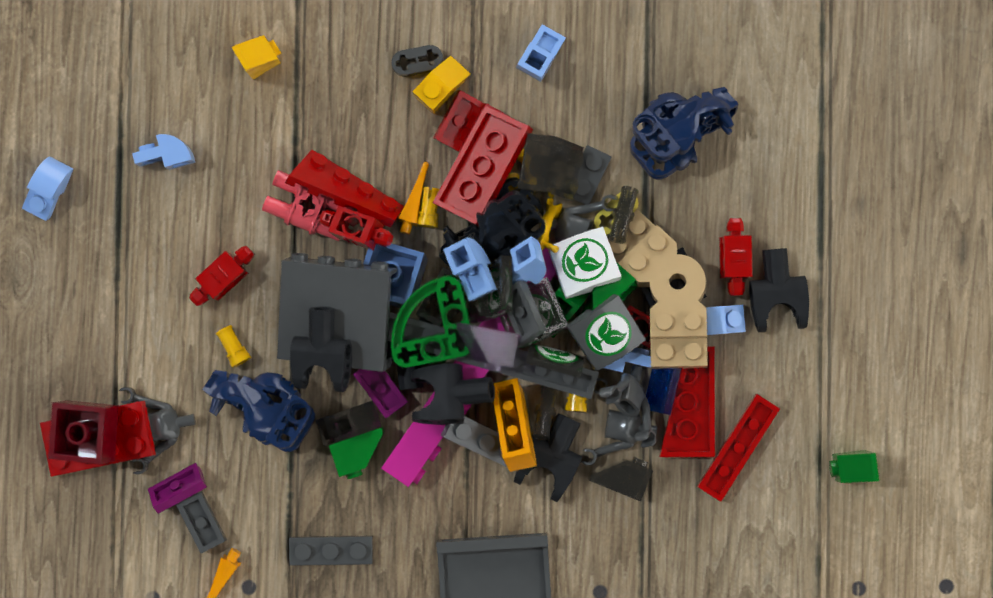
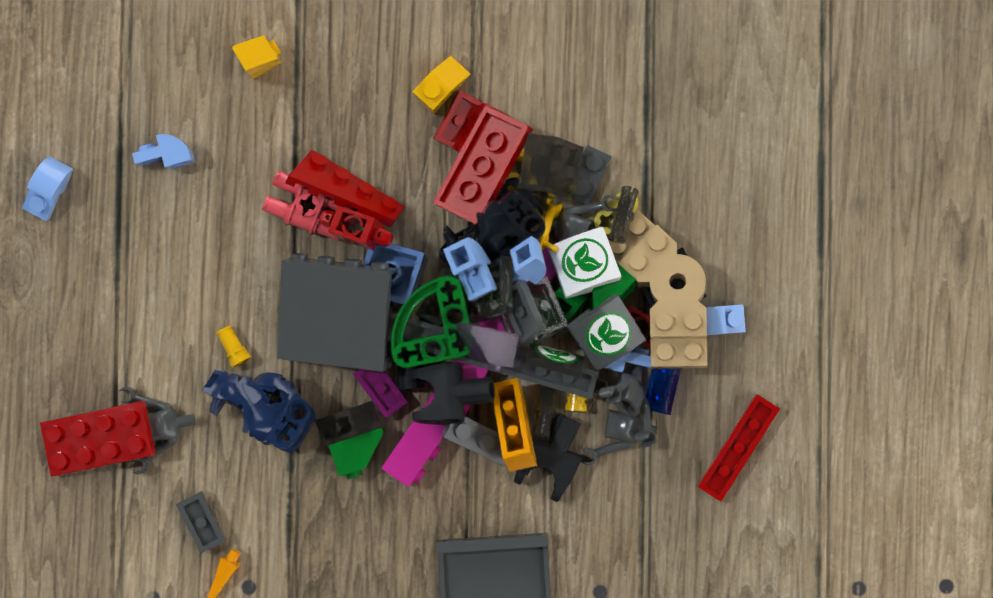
(83, 432): dark red brick -> none
(177, 488): magenta plate -> none
(221, 276): red piece -> none
(322, 351): black connector -> none
(331, 550): dark grey plate -> none
(410, 211): light orange piece -> none
(416, 54): dark grey beam -> none
(428, 215): yellow pin -> none
(541, 53): light blue brick -> none
(624, 477): clear smoke slope -> none
(675, 124): dark blue animal -> none
(692, 418): red wing -> none
(735, 256): red piece -> none
(778, 289): black connector -> none
(854, 467): green slope -> none

